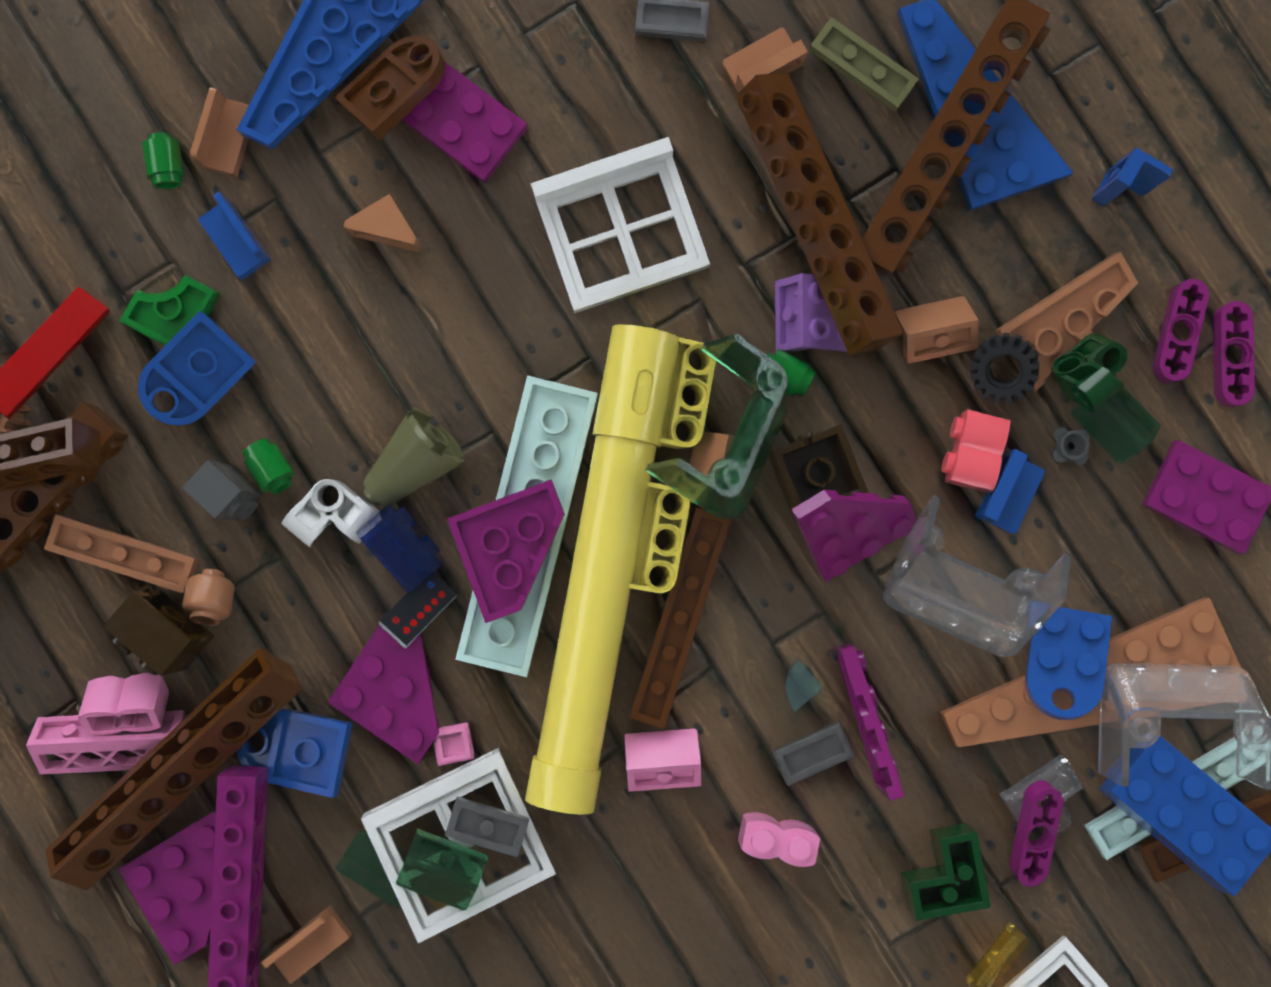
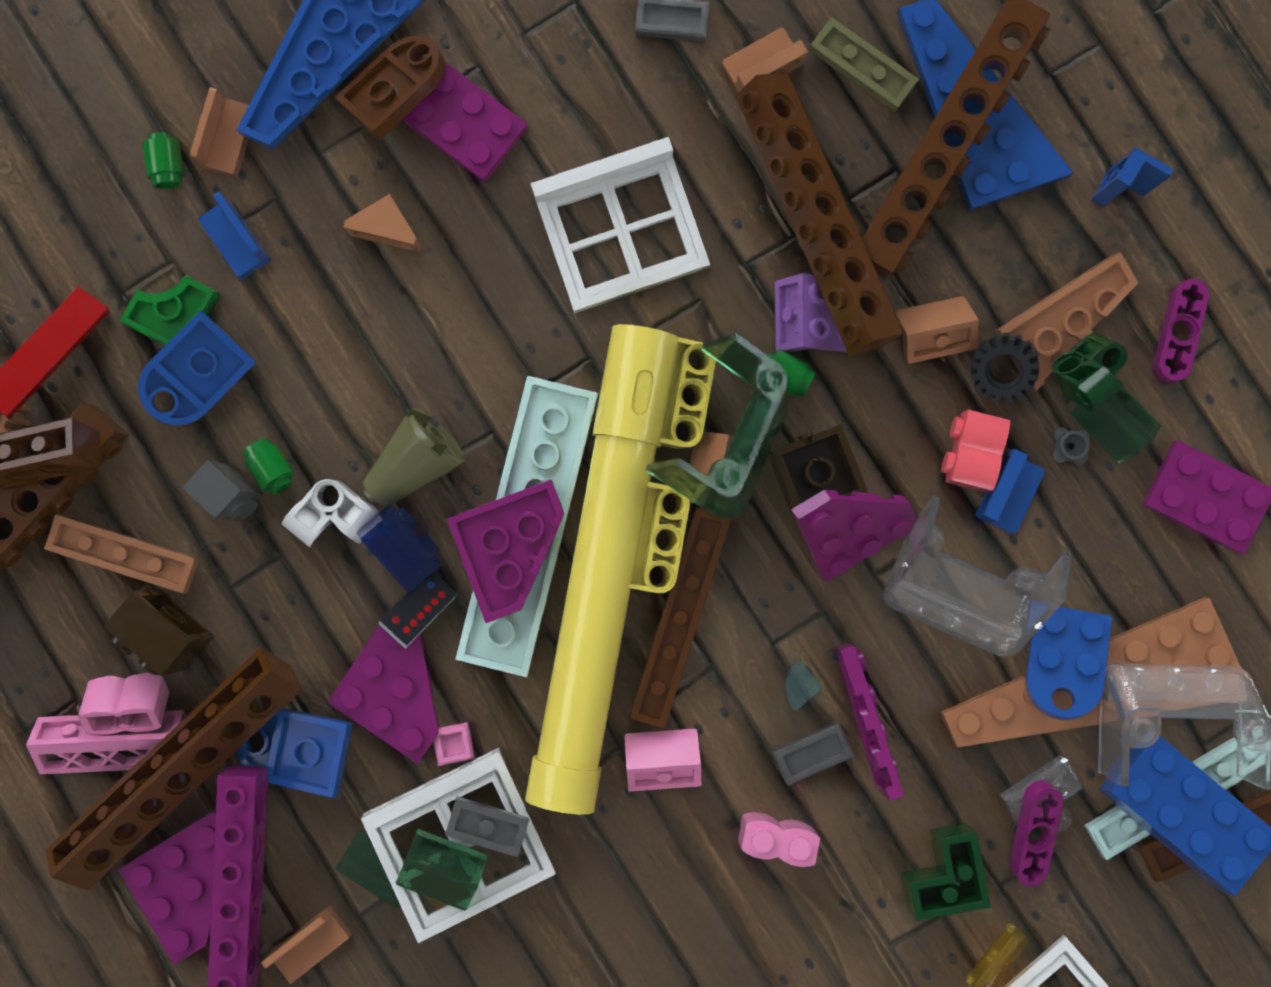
(208, 597): nougat head -> none
(1221, 328): magenta beam -> none

